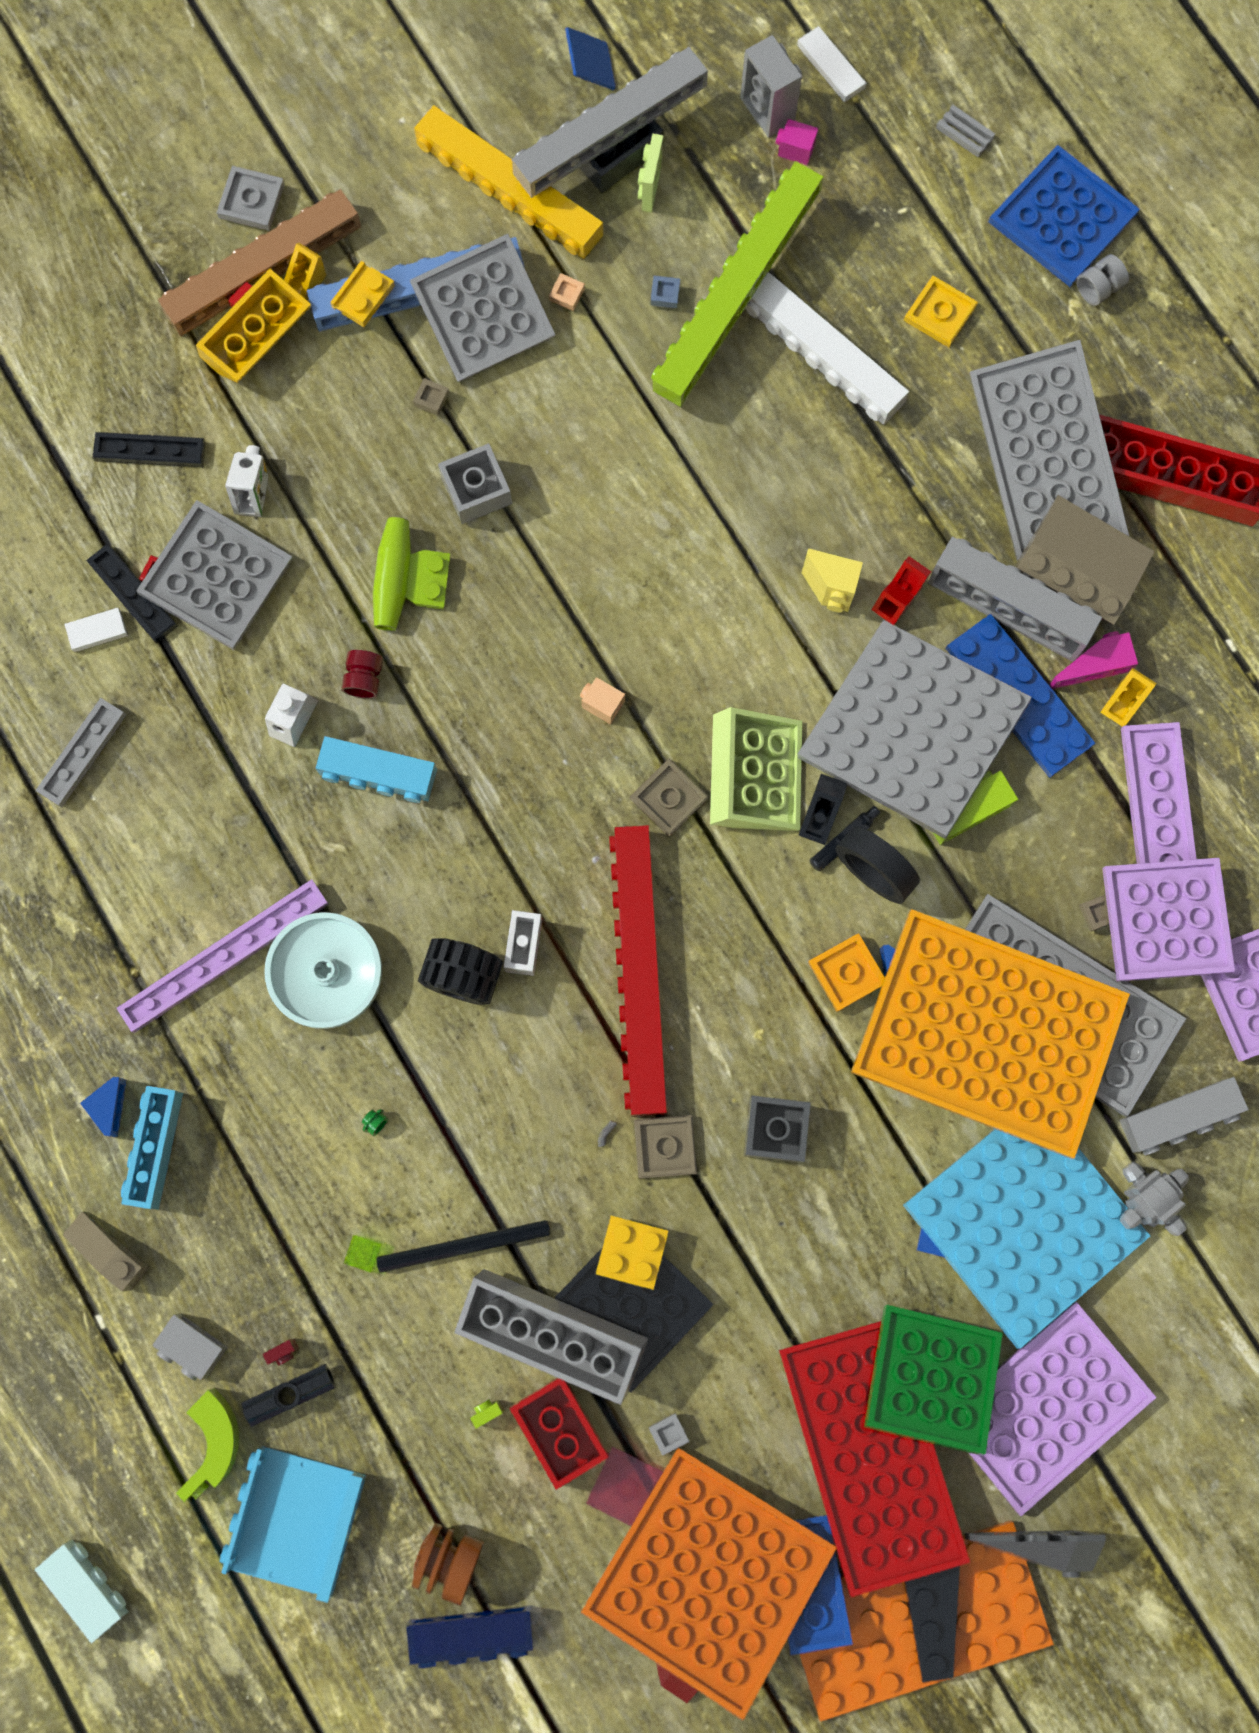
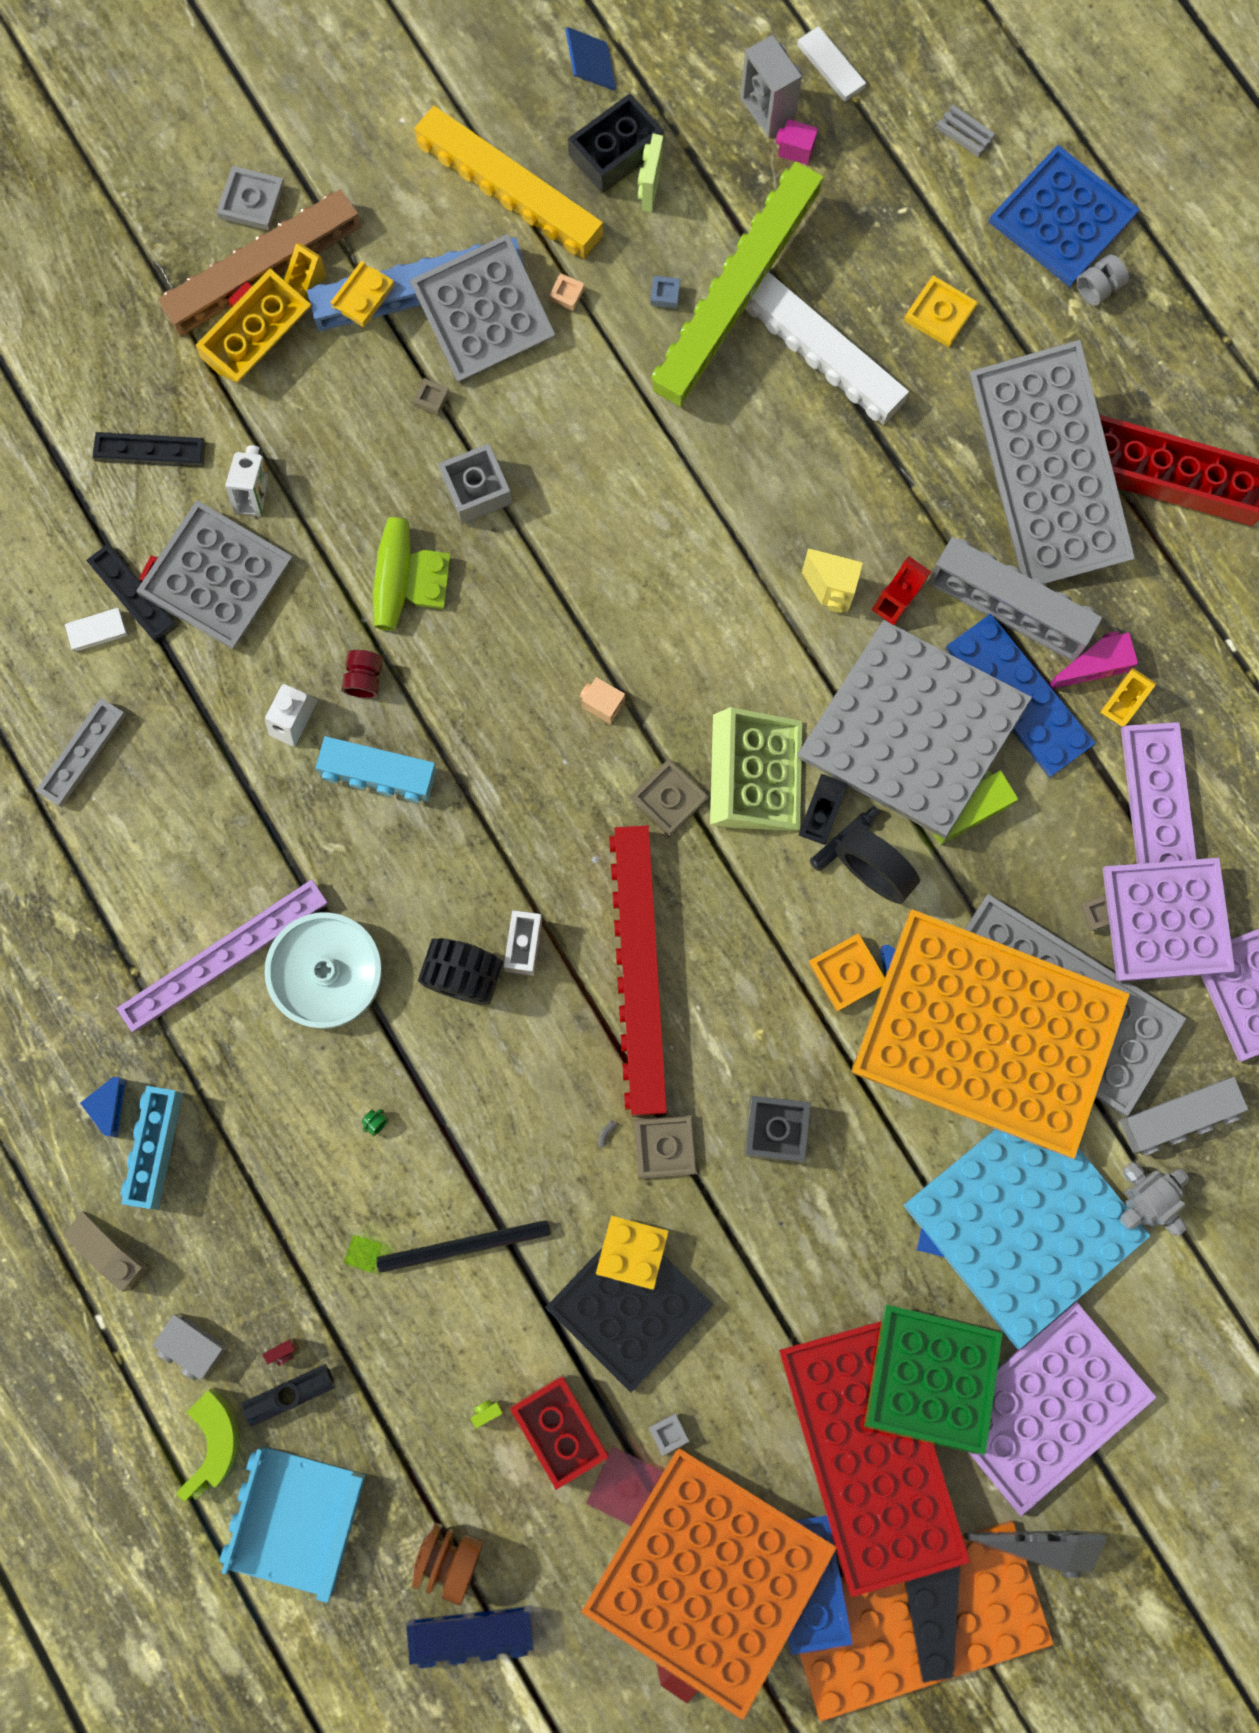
(82, 1590): light aqua brick -> none
(551, 1336): light grey brick -> none
(609, 121): light grey brick -> none
(1085, 559): dark tan slope -> none

